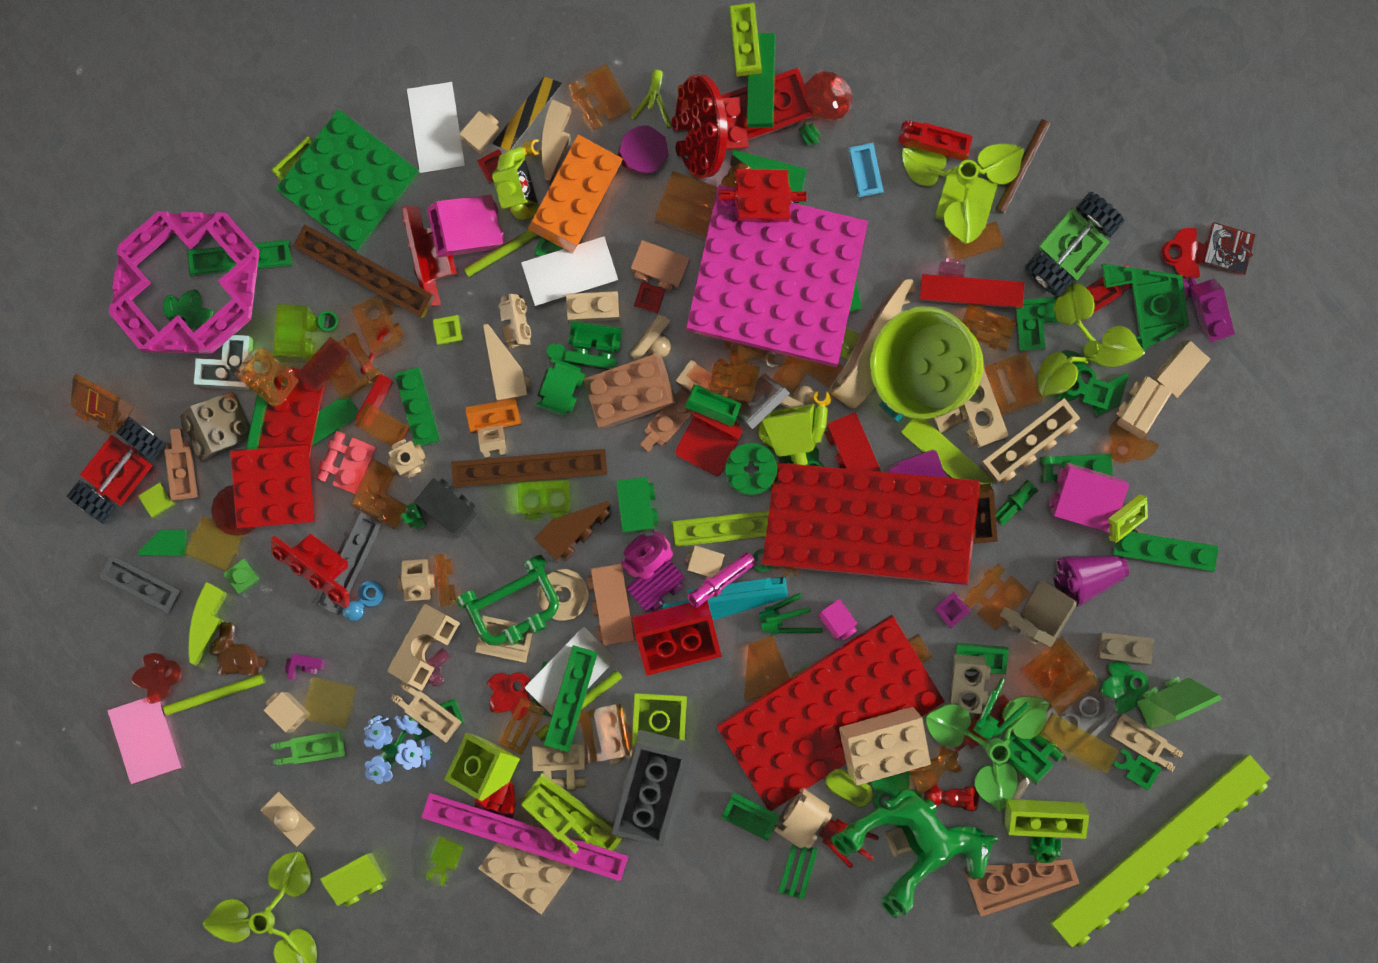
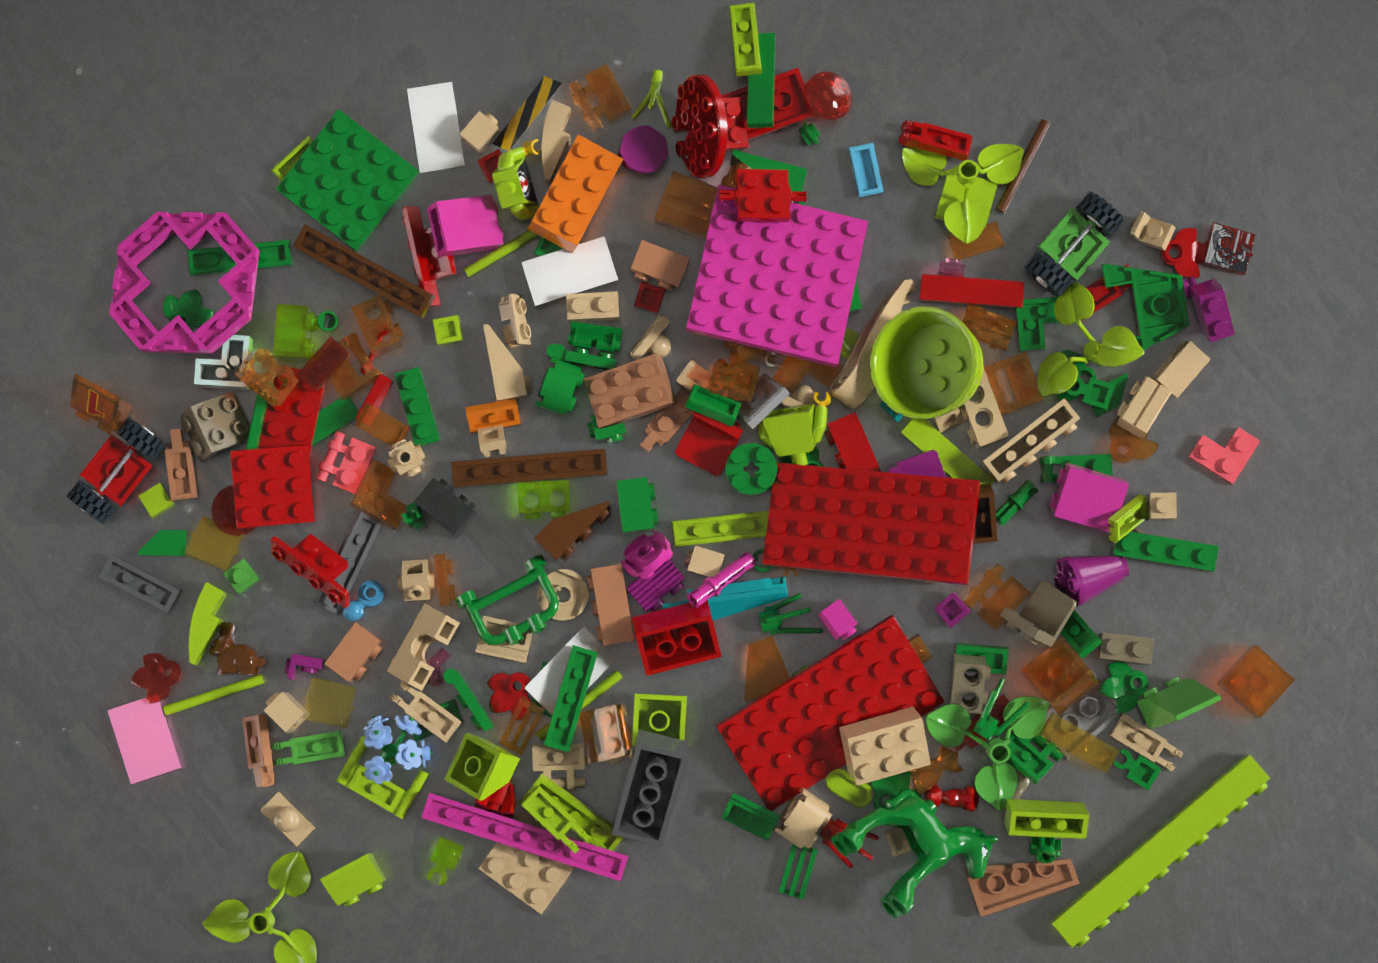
(258, 749): none -> nougat hinge
(354, 653): none -> nougat brick
(386, 794): none -> lime plate
(468, 699): none -> green plate
(611, 434): none -> green bracket
(1080, 635): none -> green plate
(1152, 231): none -> tan bracket
(1161, 506): none -> tan brick
(1226, 461): none -> coral plate
(1255, 681): none -> clear orange brick

